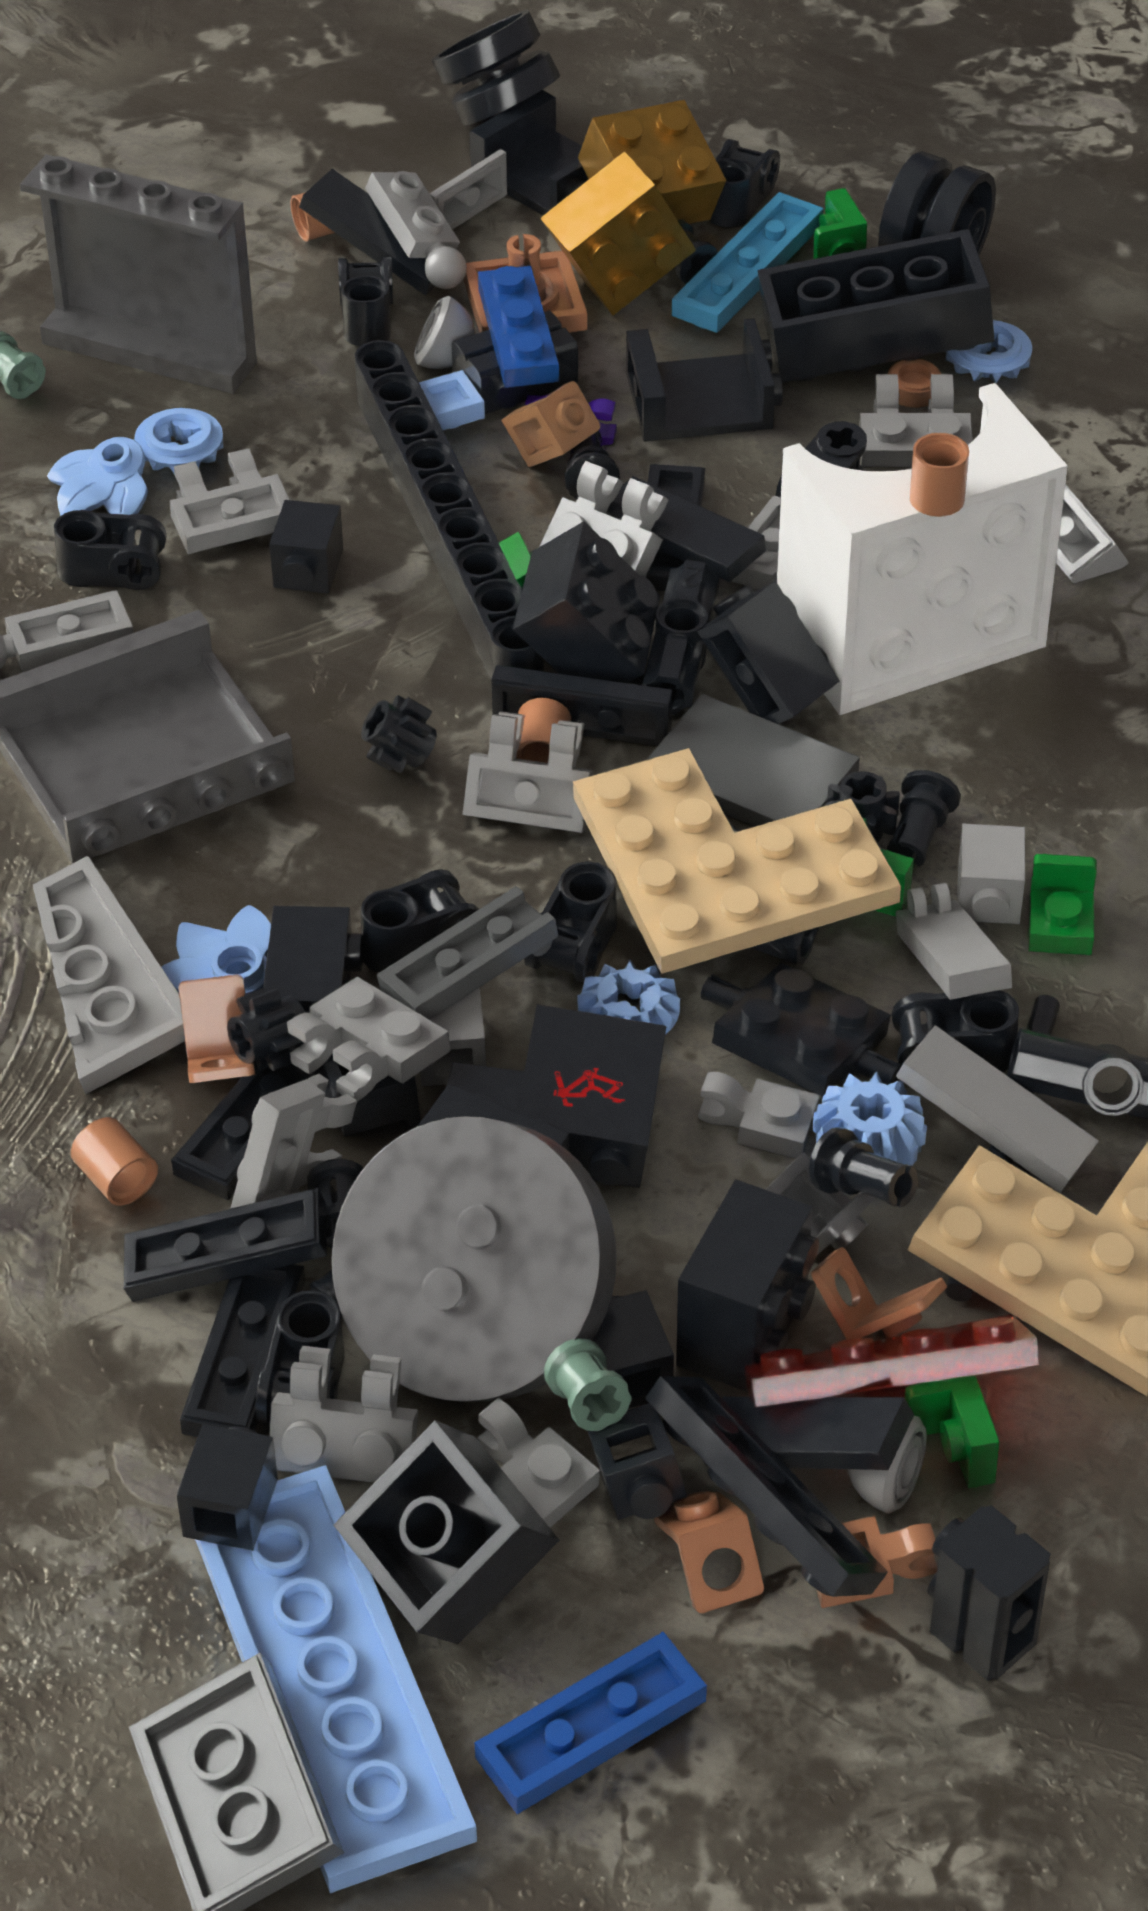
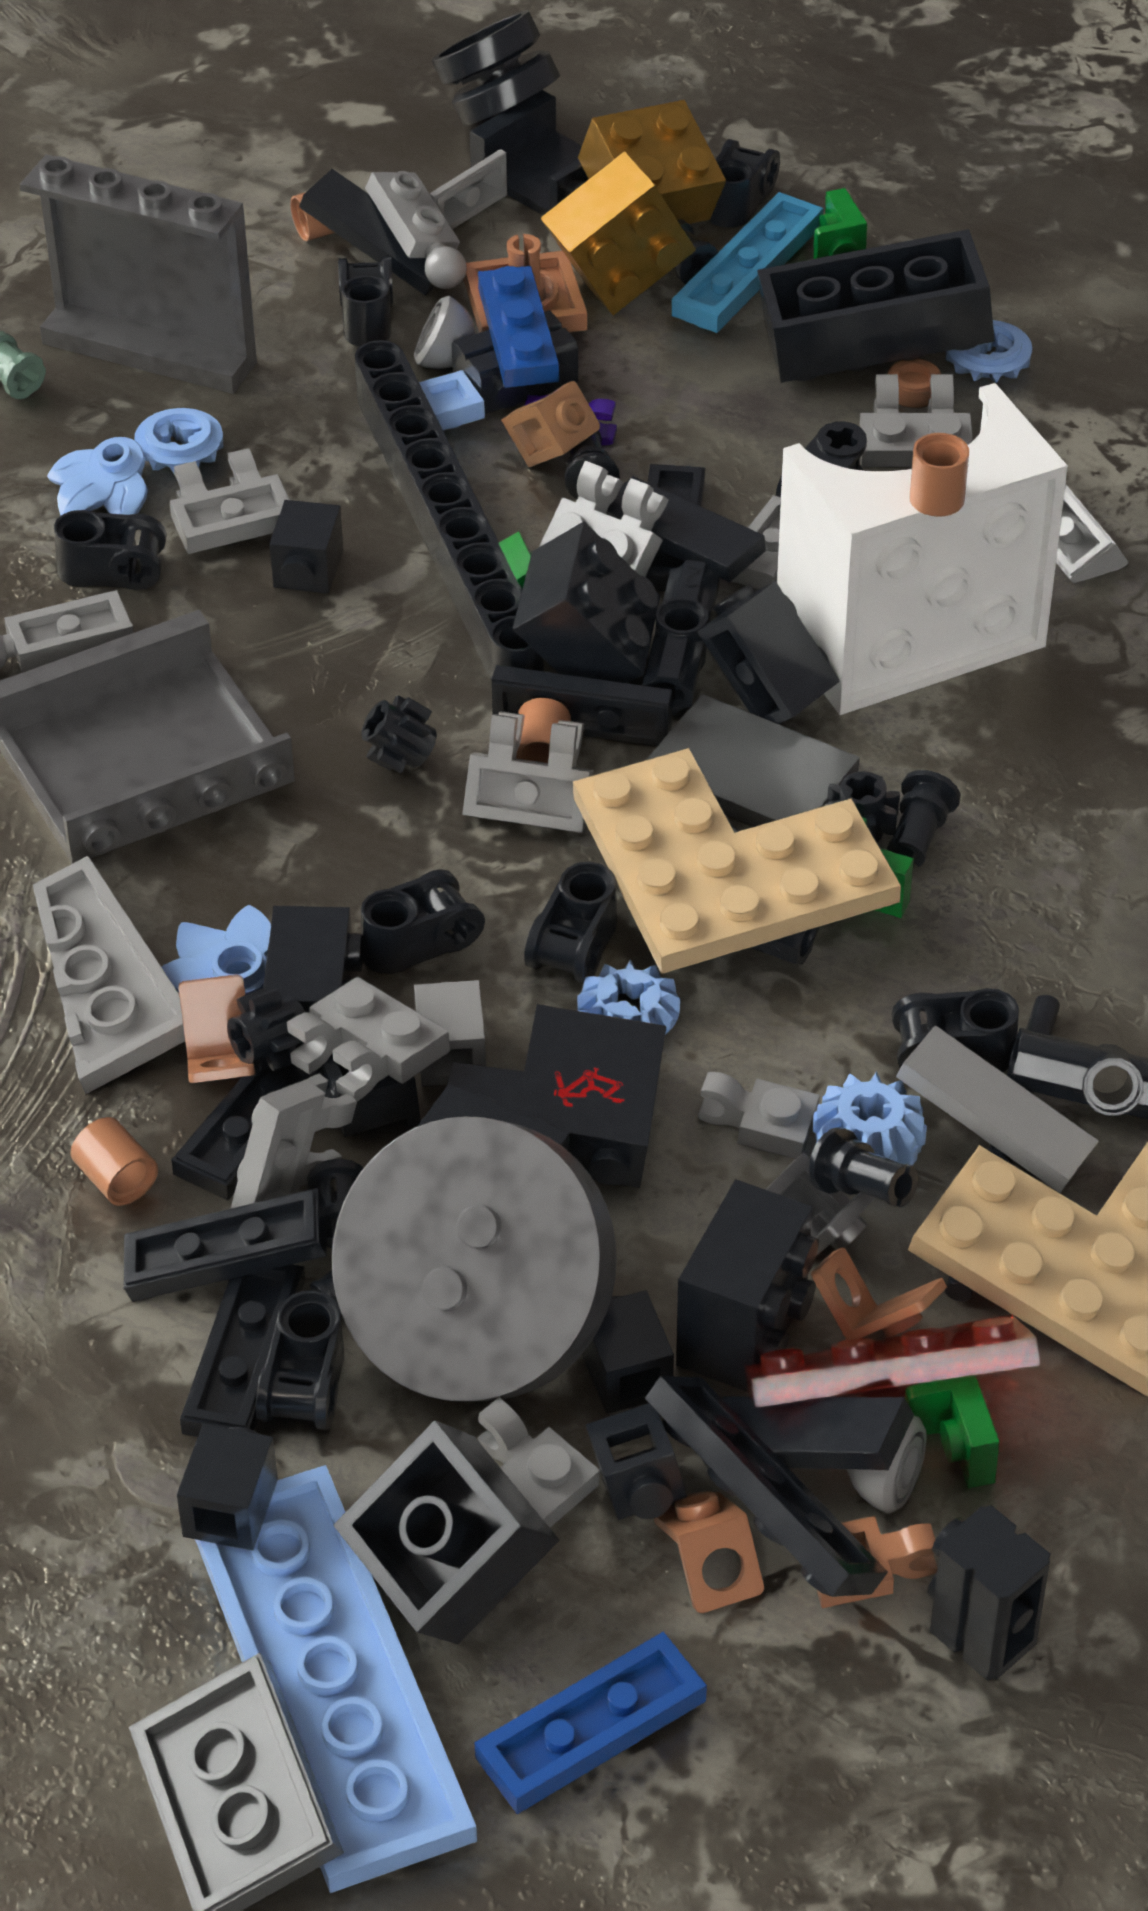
(346, 1436): light grey plate -> none
(469, 954): dark grey hinge -> none
(581, 1375): sand green bush -> none
(702, 393): black panel -> none
(801, 1029): black plate -> none
(937, 200): black wheel -> none
(951, 945): light grey hinge -> none
(991, 872): light grey brick -> none
(1062, 904): green bracket -> none

